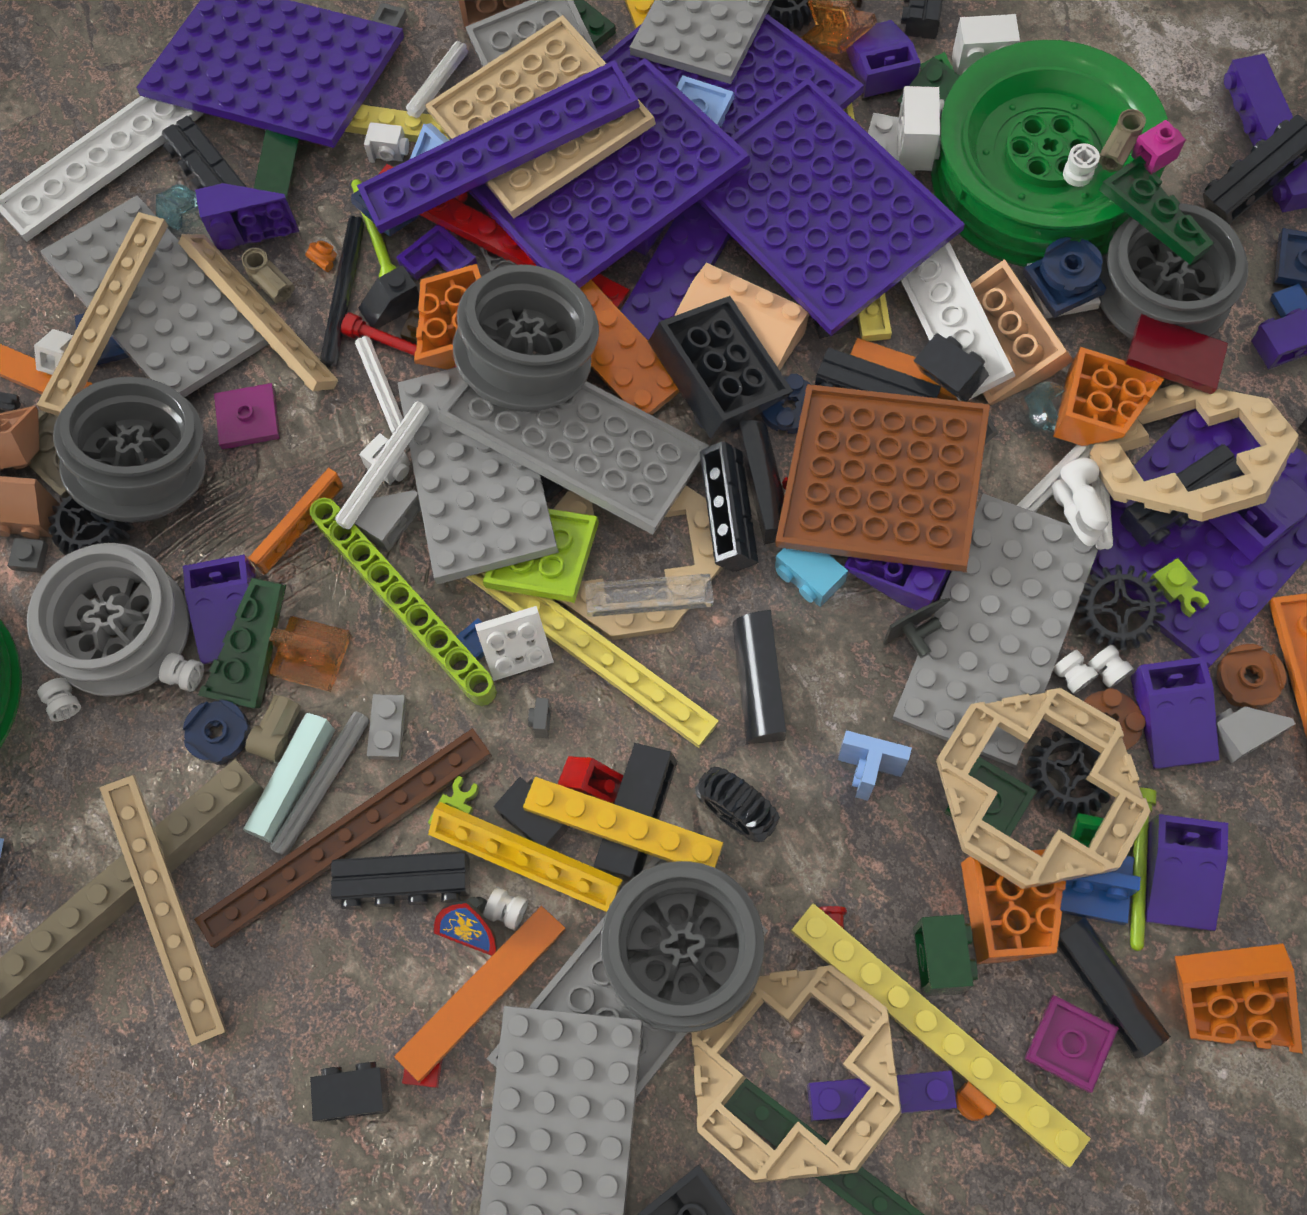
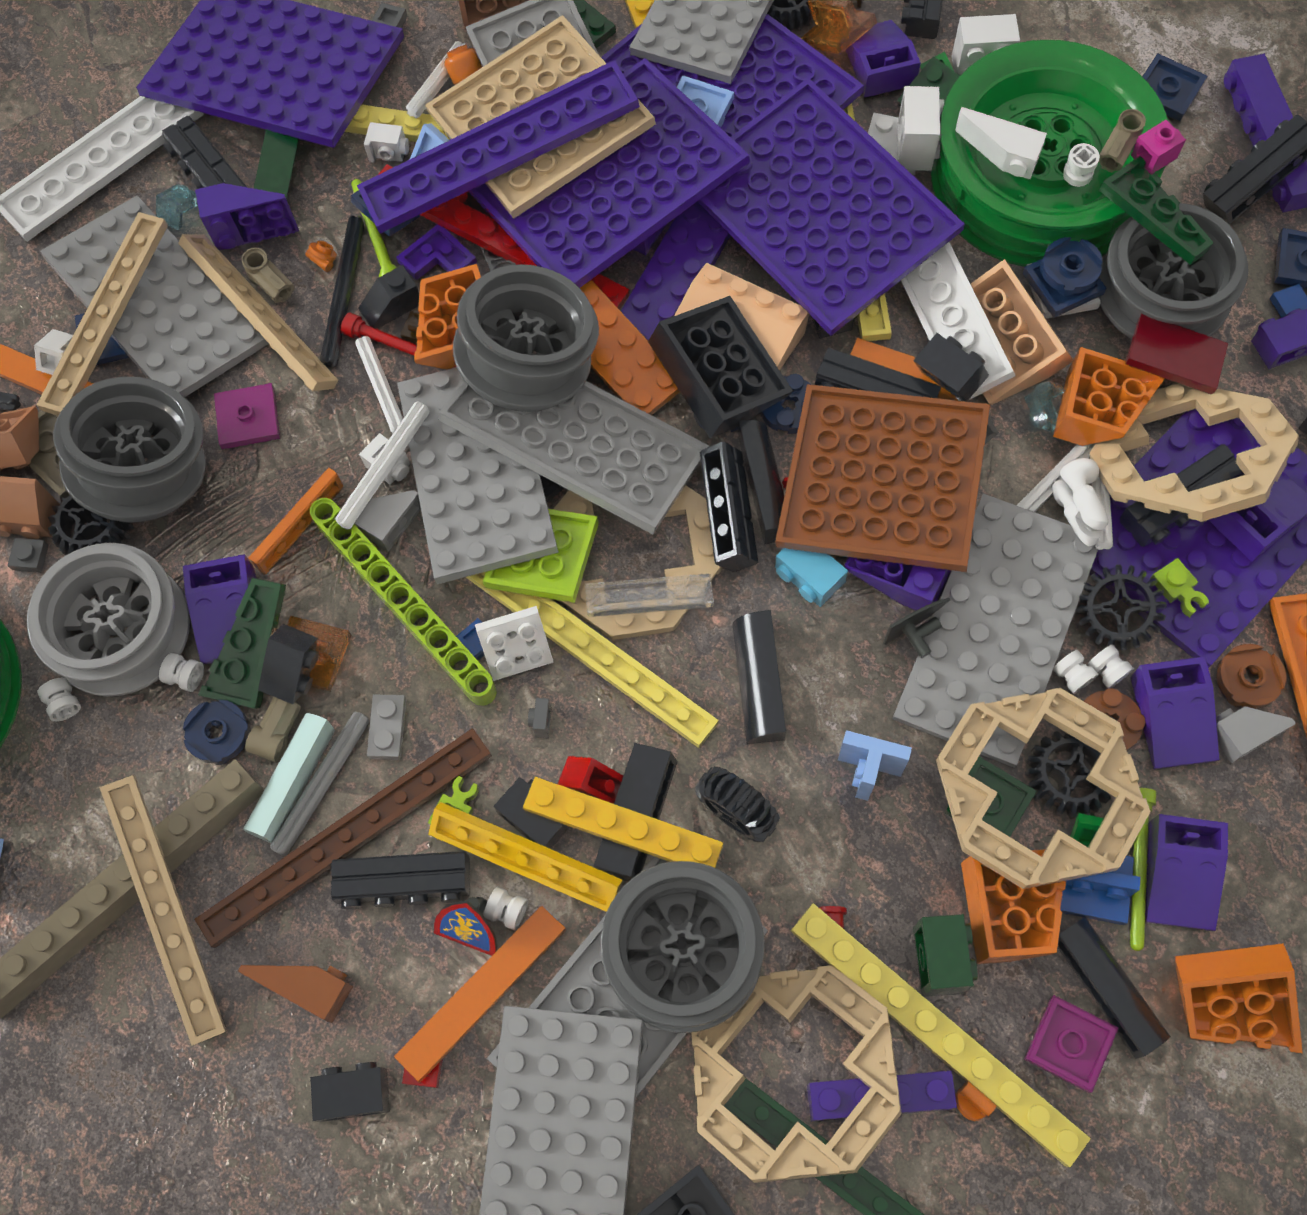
(288, 664): none -> black brick
(306, 986): none -> dark orange slope
(461, 63): none -> orange head
(1004, 143): none -> white slope
(1174, 84): none -> dark blue plate

